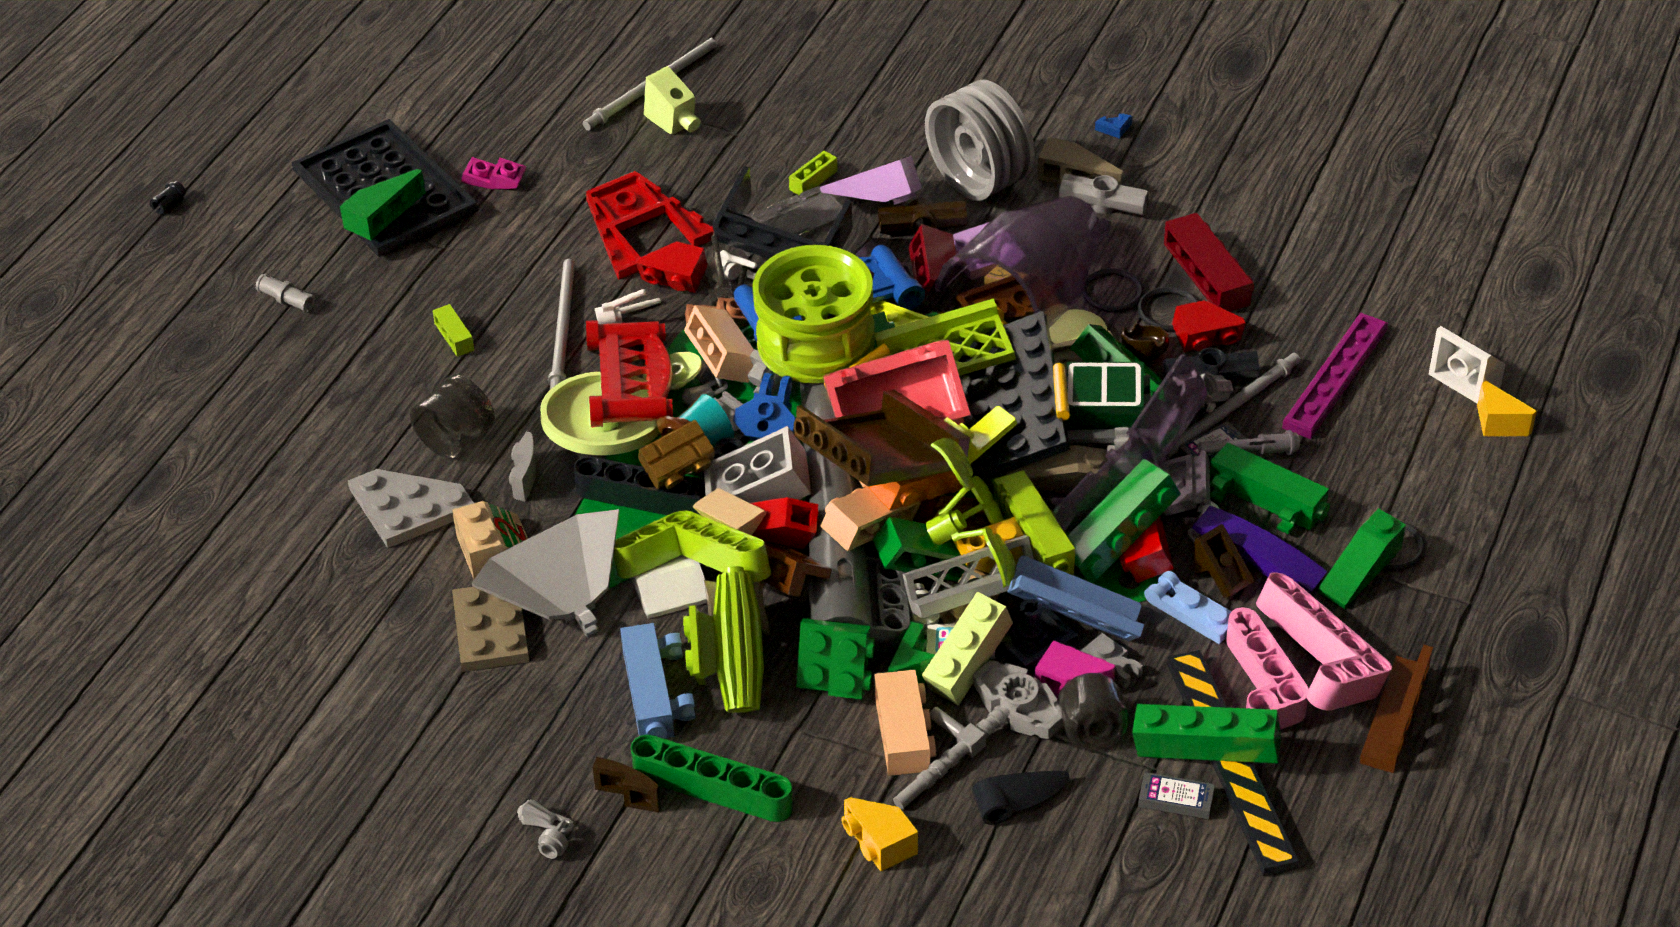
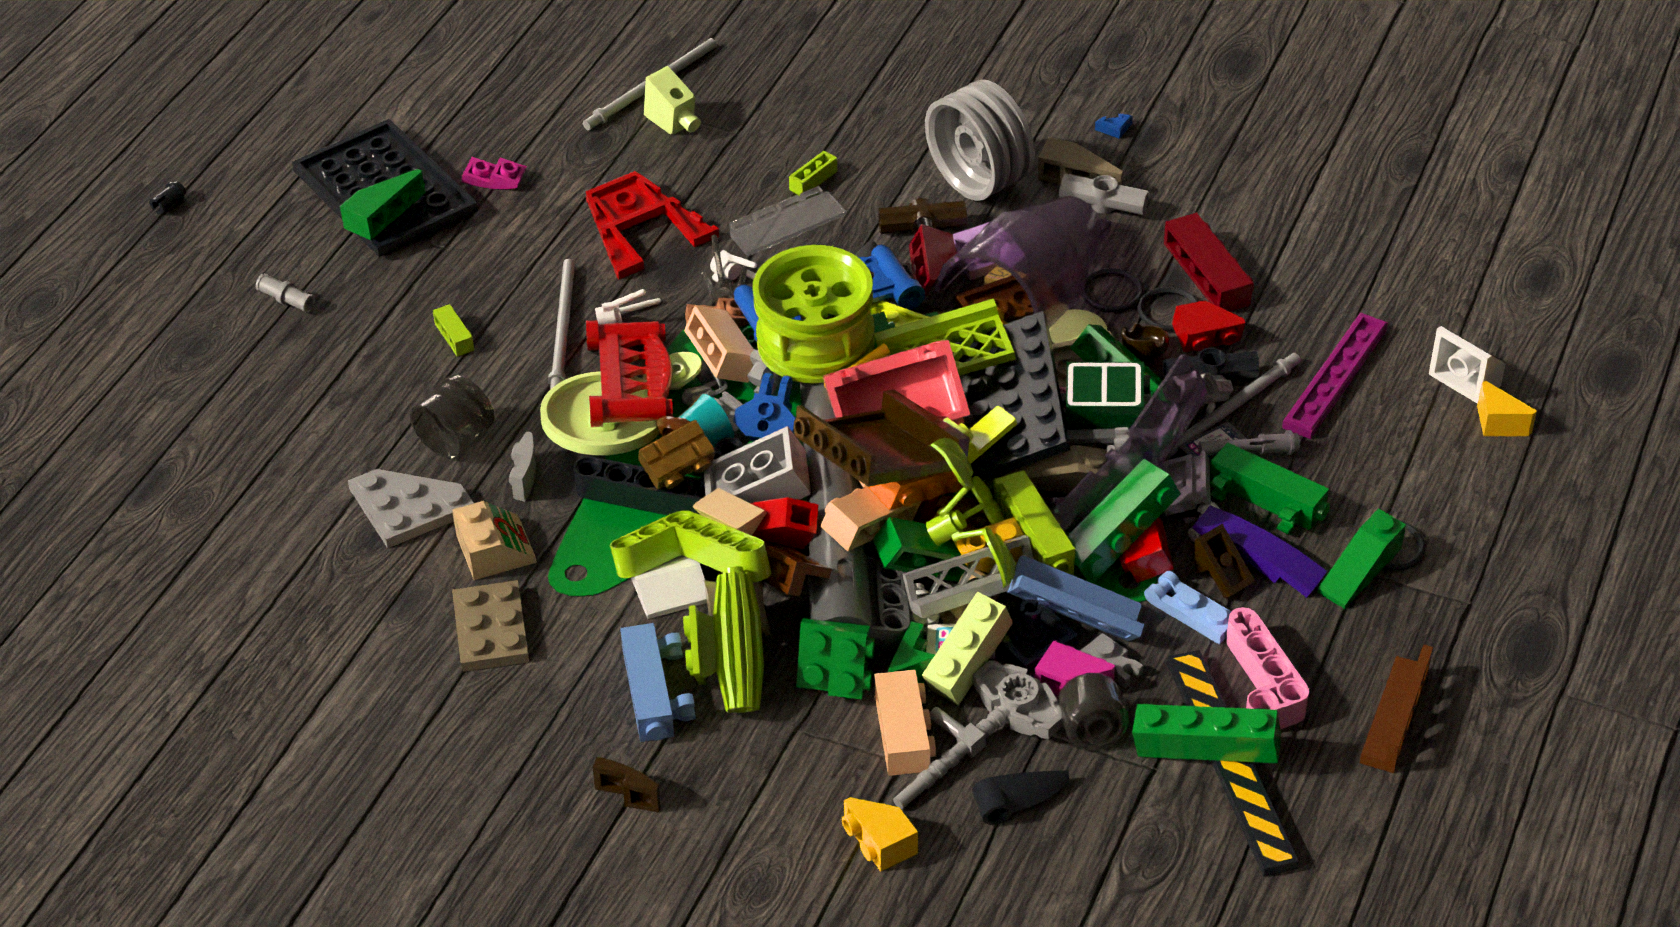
(553, 839): light grey piece -> none
(557, 570): light grey panel -> none
(674, 266): red slope -> none
(713, 778): green beam -> none
(763, 240): black windscreen -> none
(888, 182): lavender slope -> none
(1061, 393): yellow piece -> none
(1176, 795): tile -> none
(1349, 667): bright pink beam -> none

